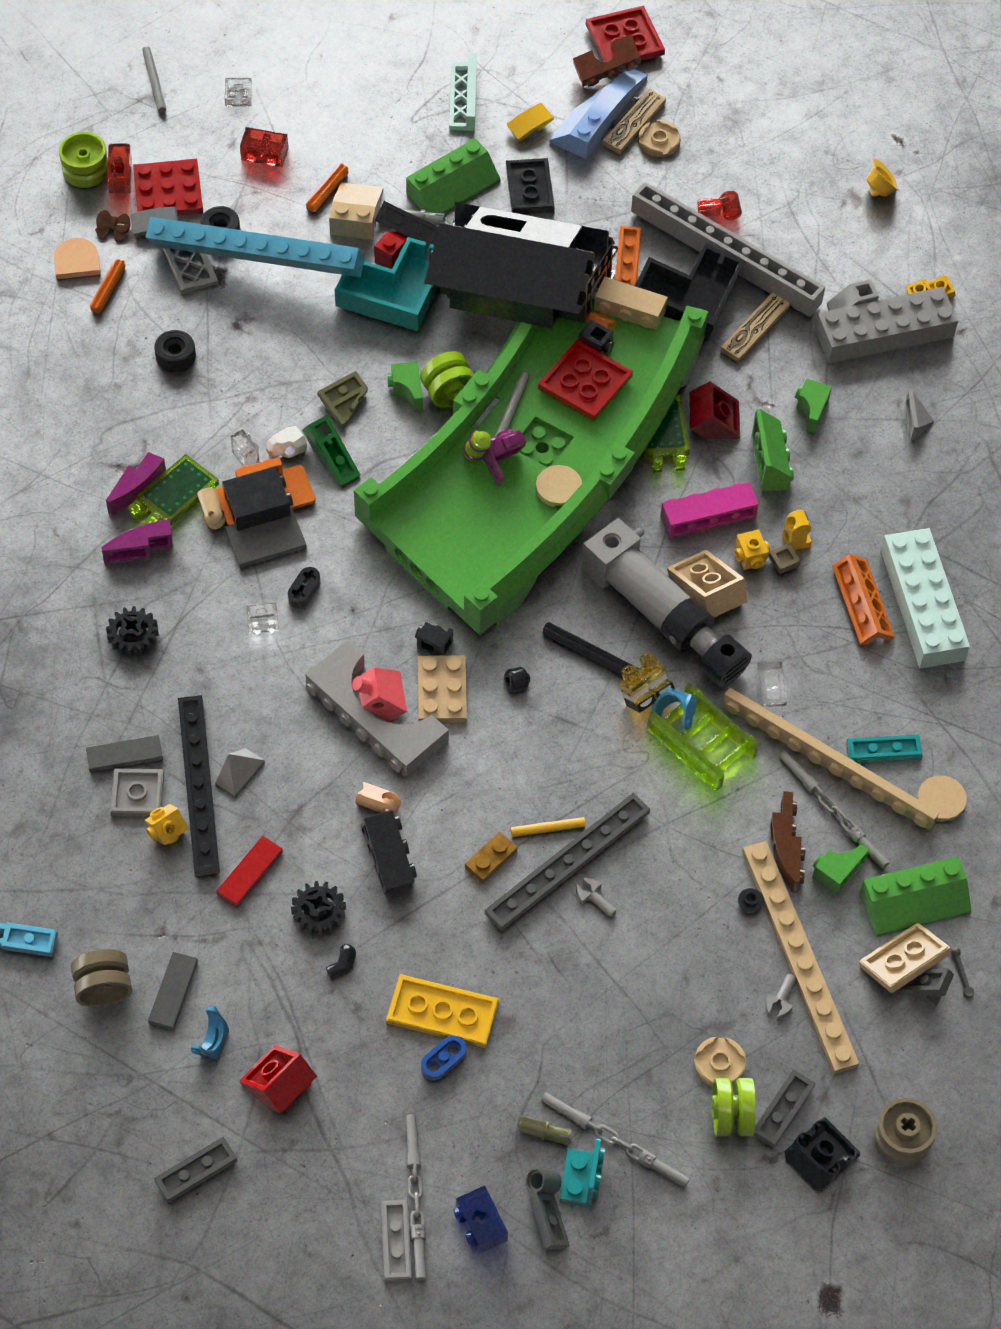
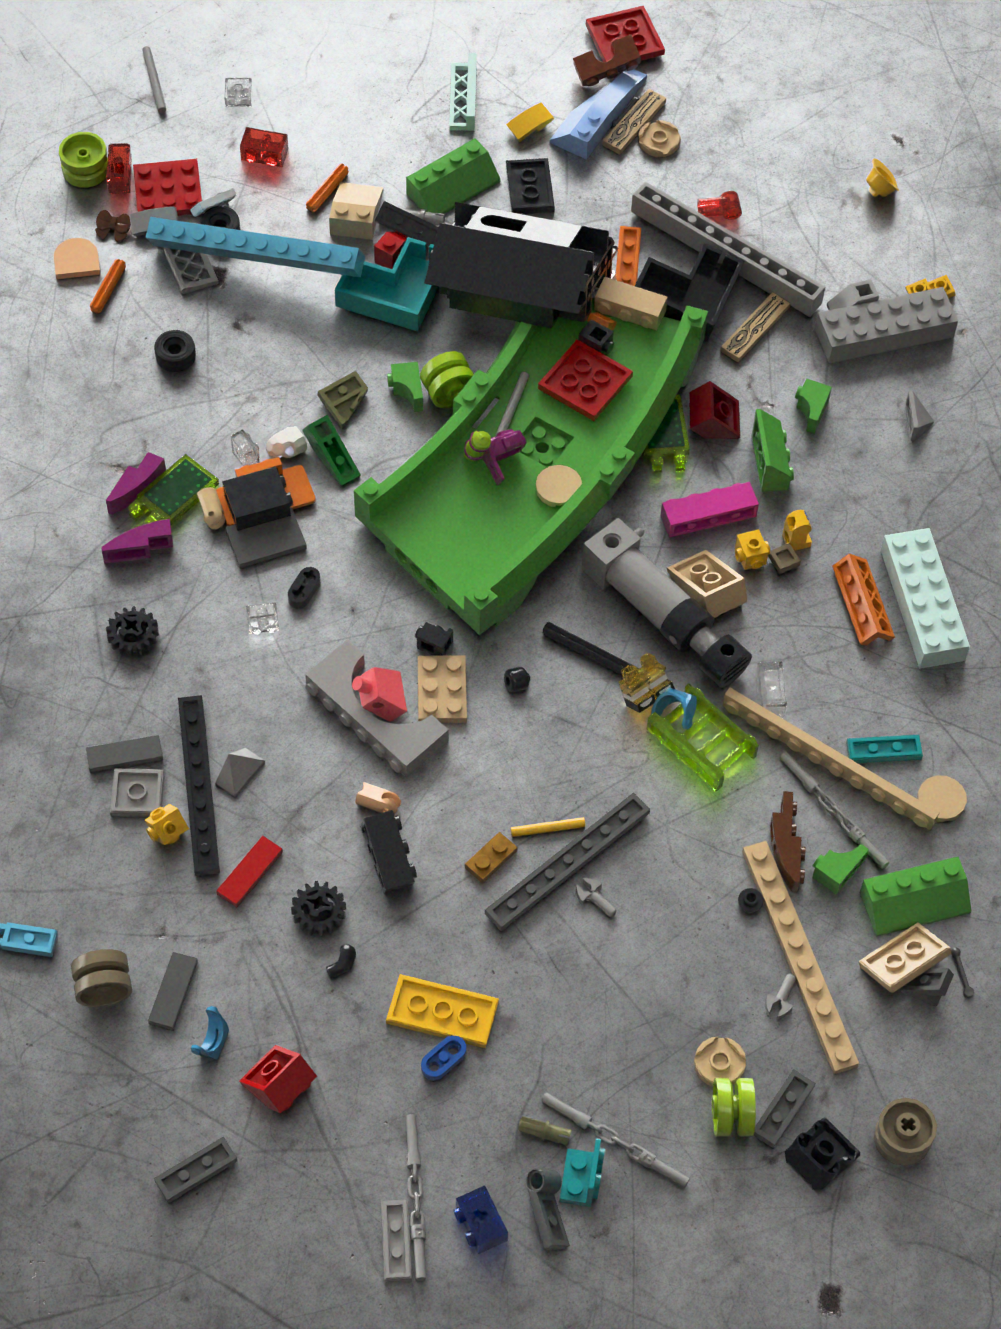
(217, 200): none -> white tile

